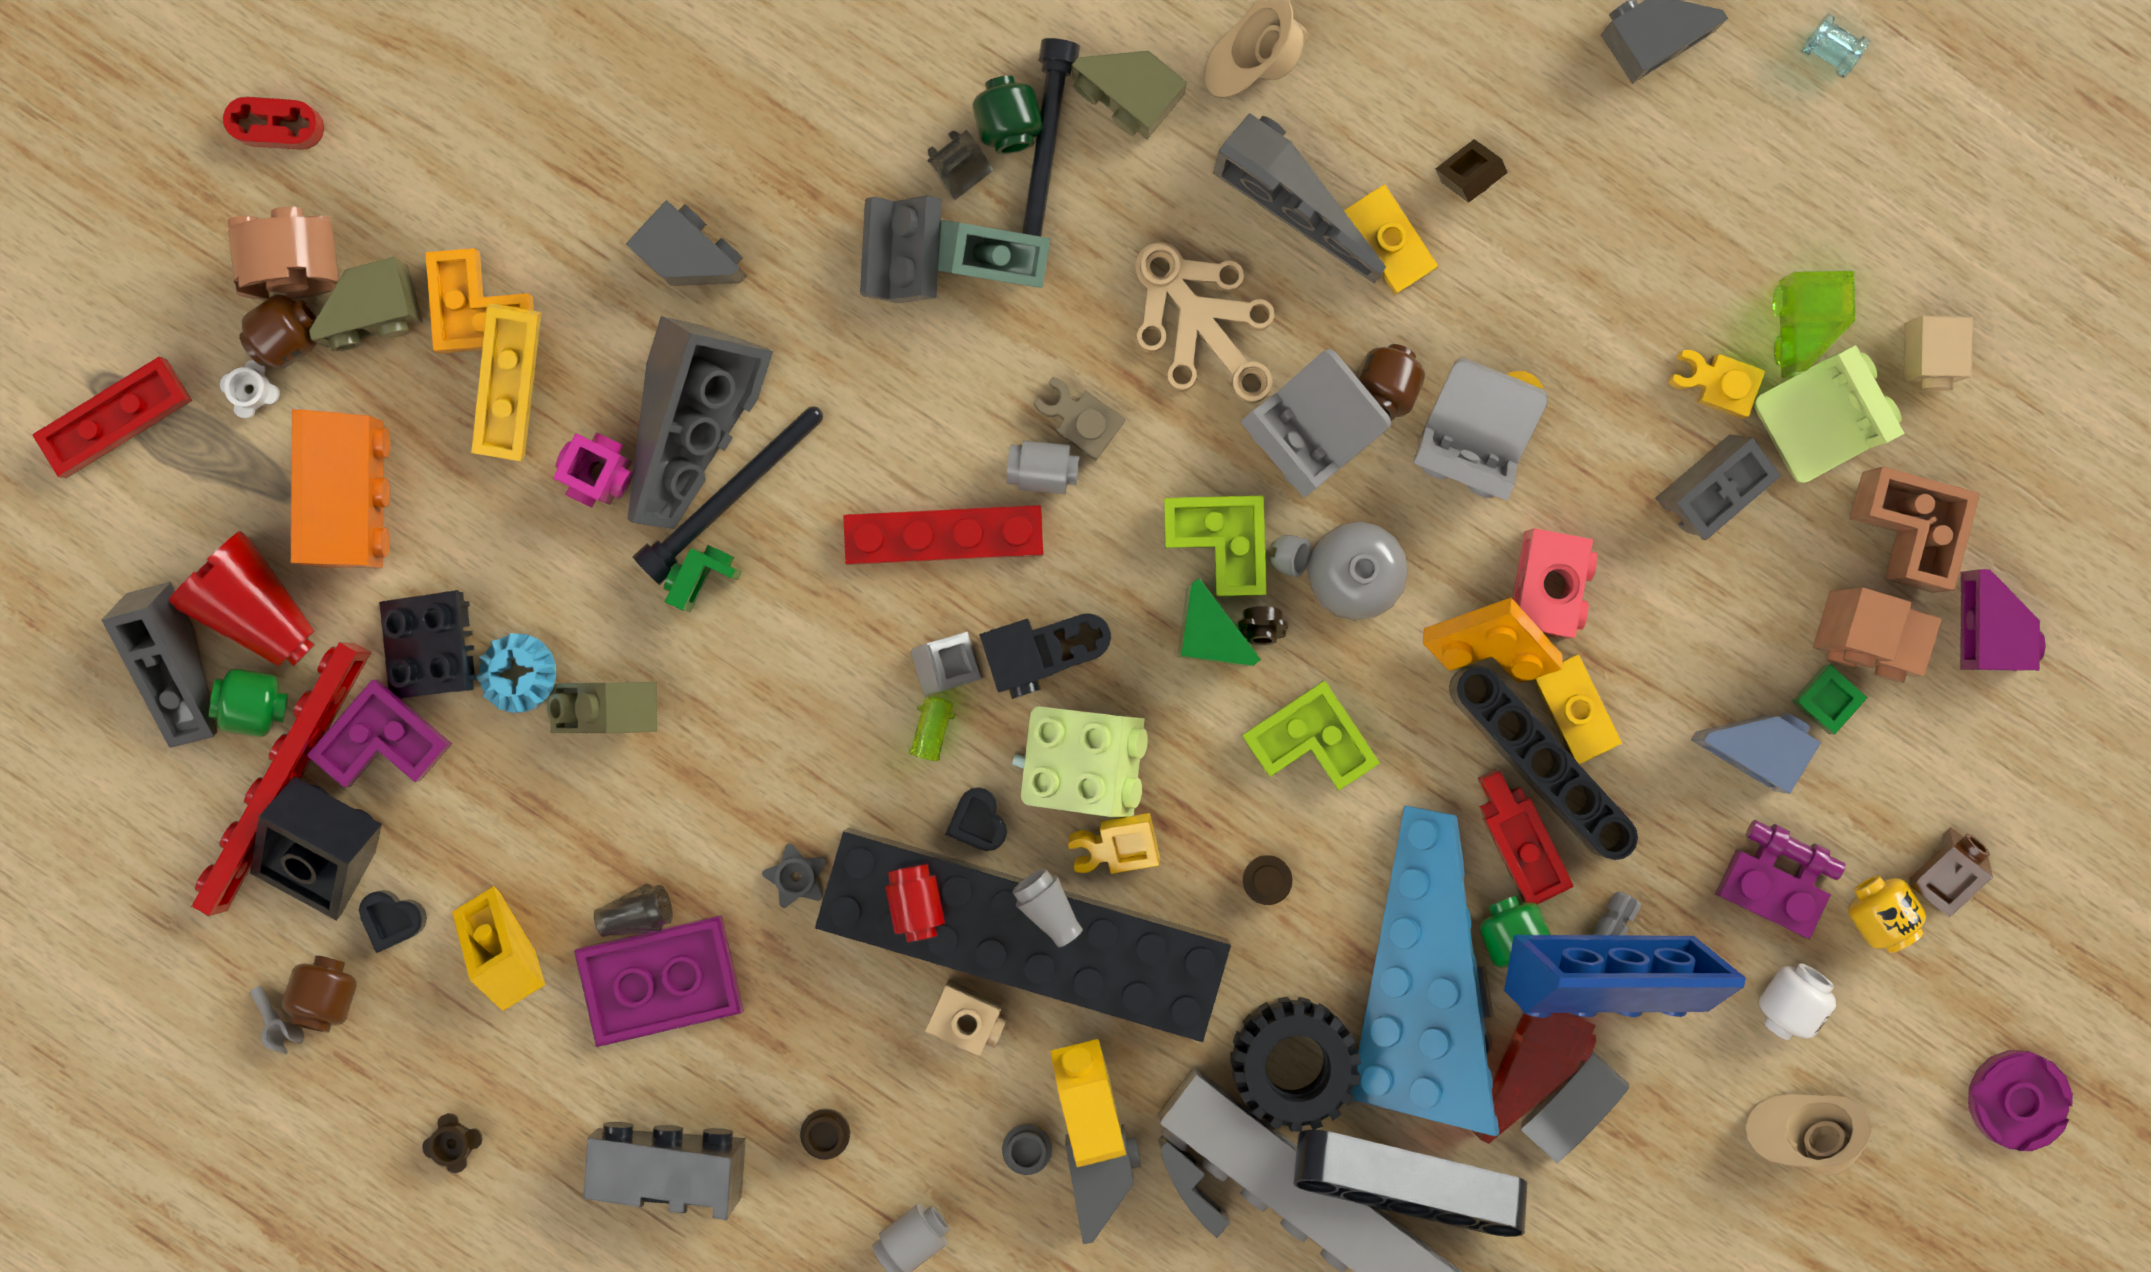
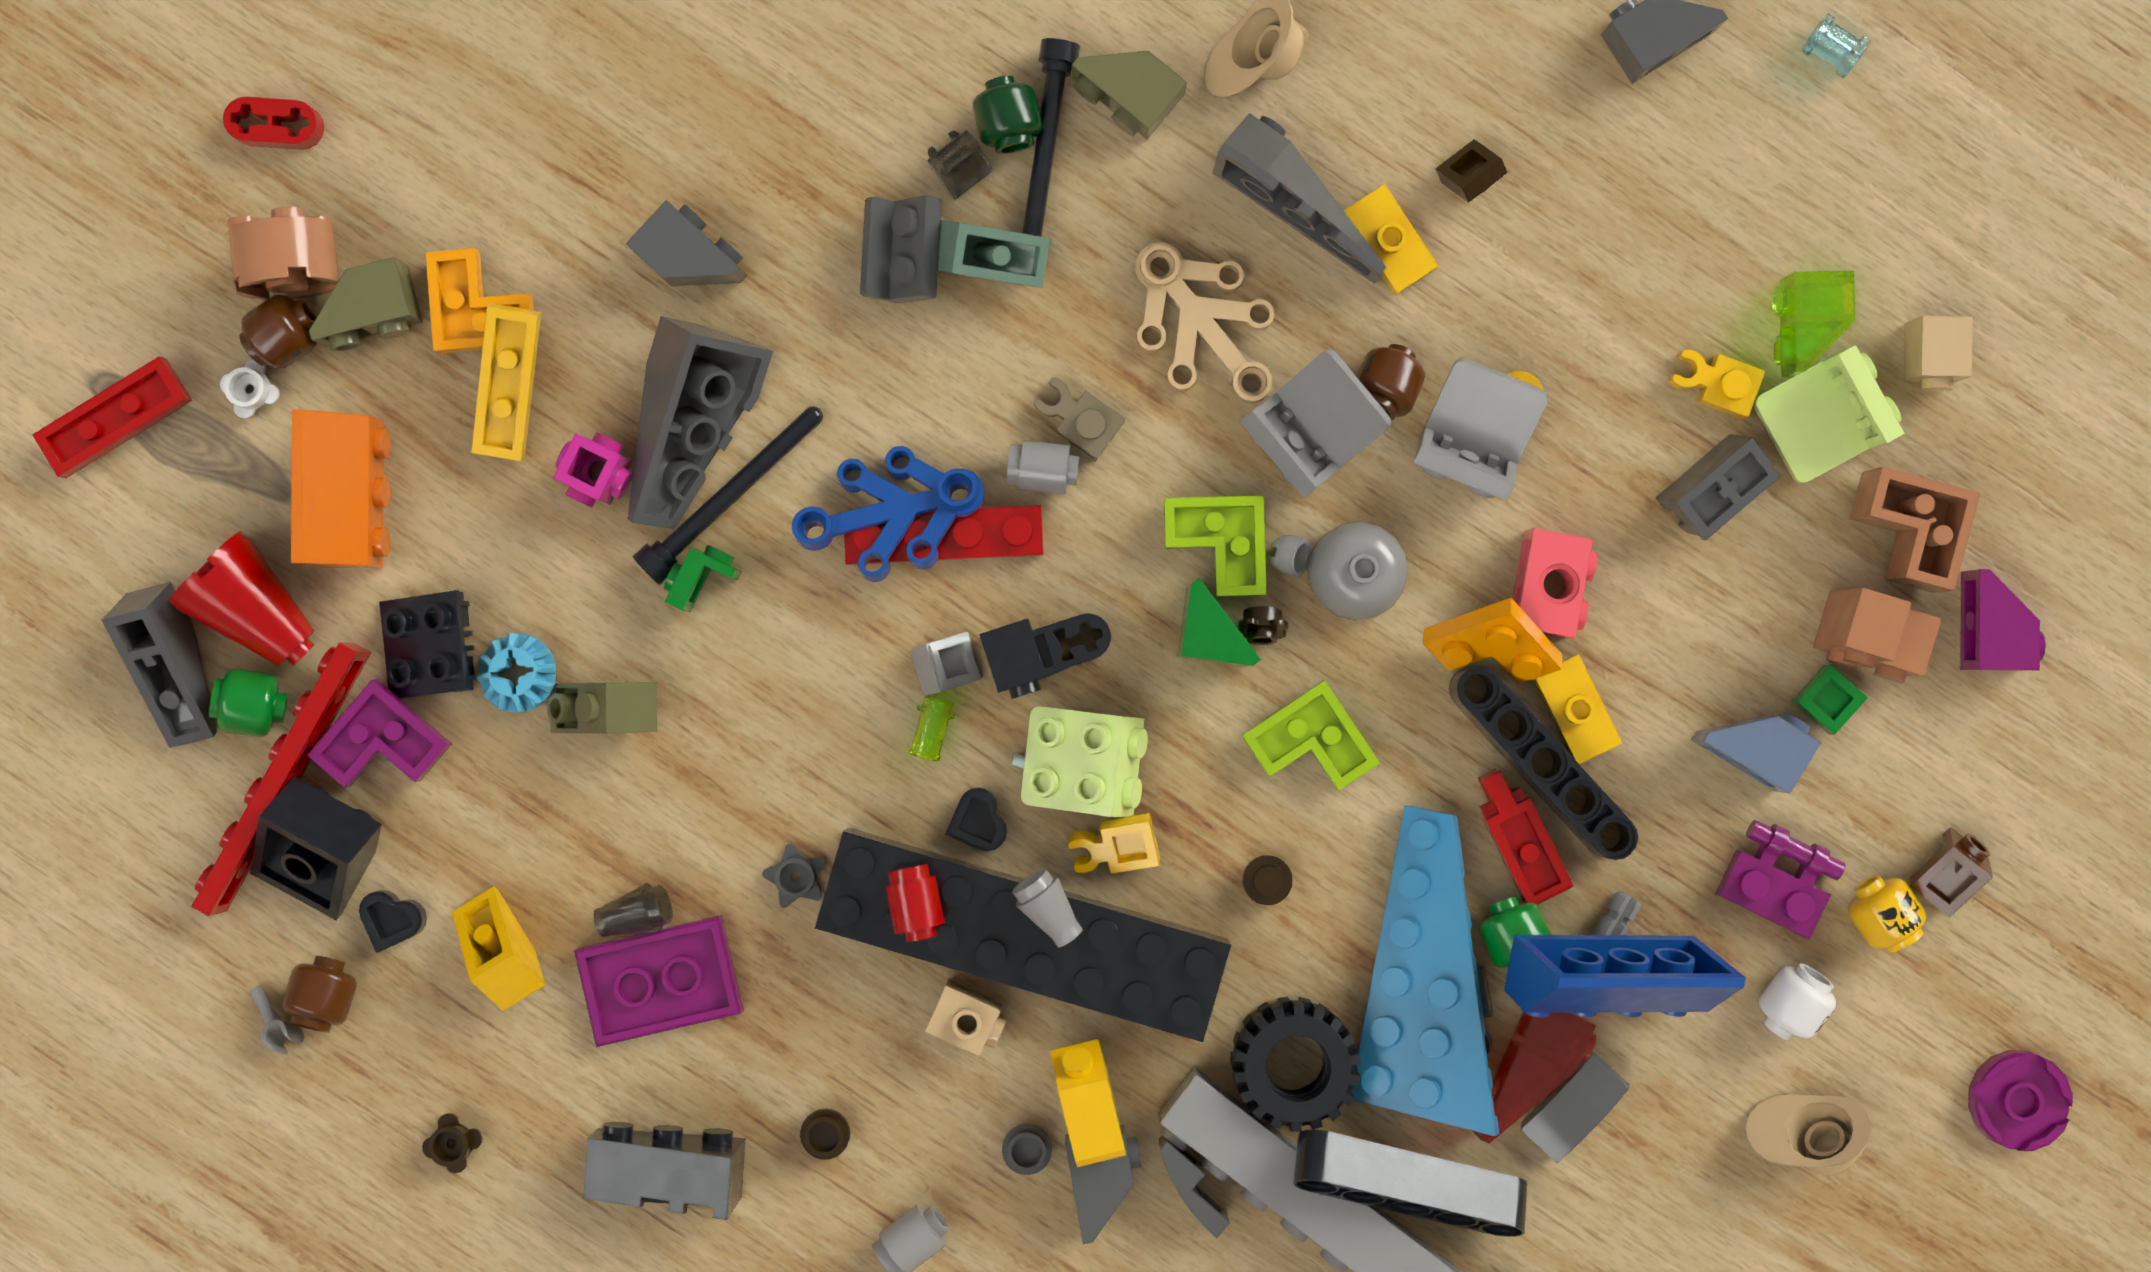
(896, 509): none -> blue plant

